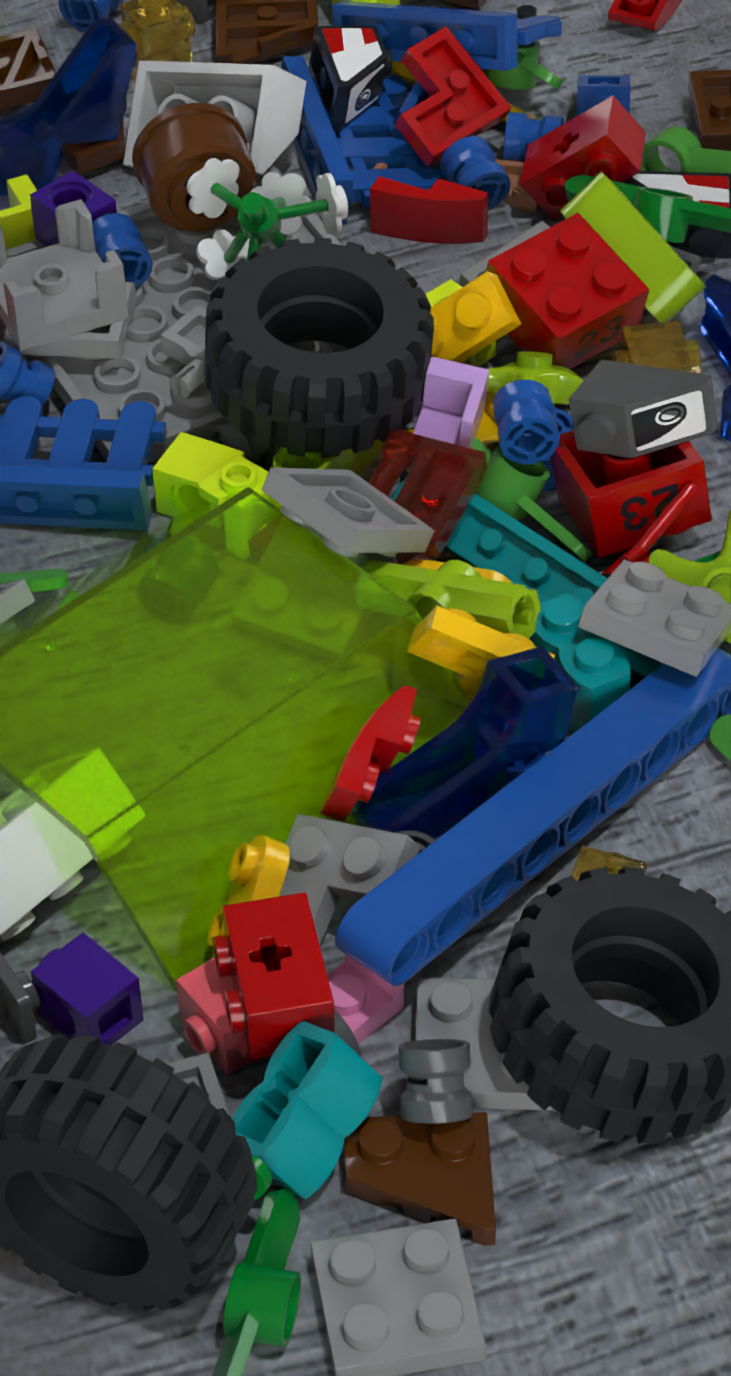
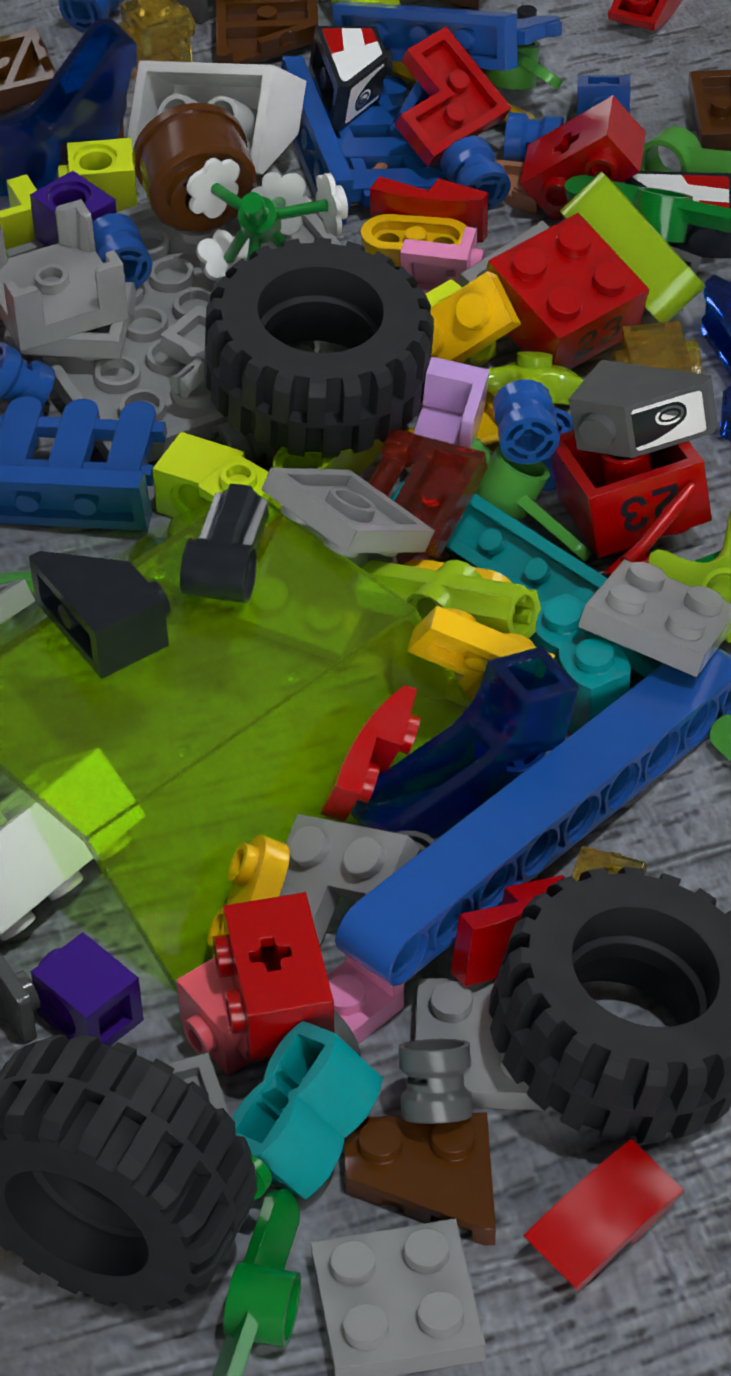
(101, 608): none -> black slope
(106, 166): none -> neon yellow brick
(225, 555): none -> black piece
(388, 231): none -> yellow plate
(438, 262): none -> bright pink bracket
(486, 933): none -> red slope
(603, 1214): none -> red slope

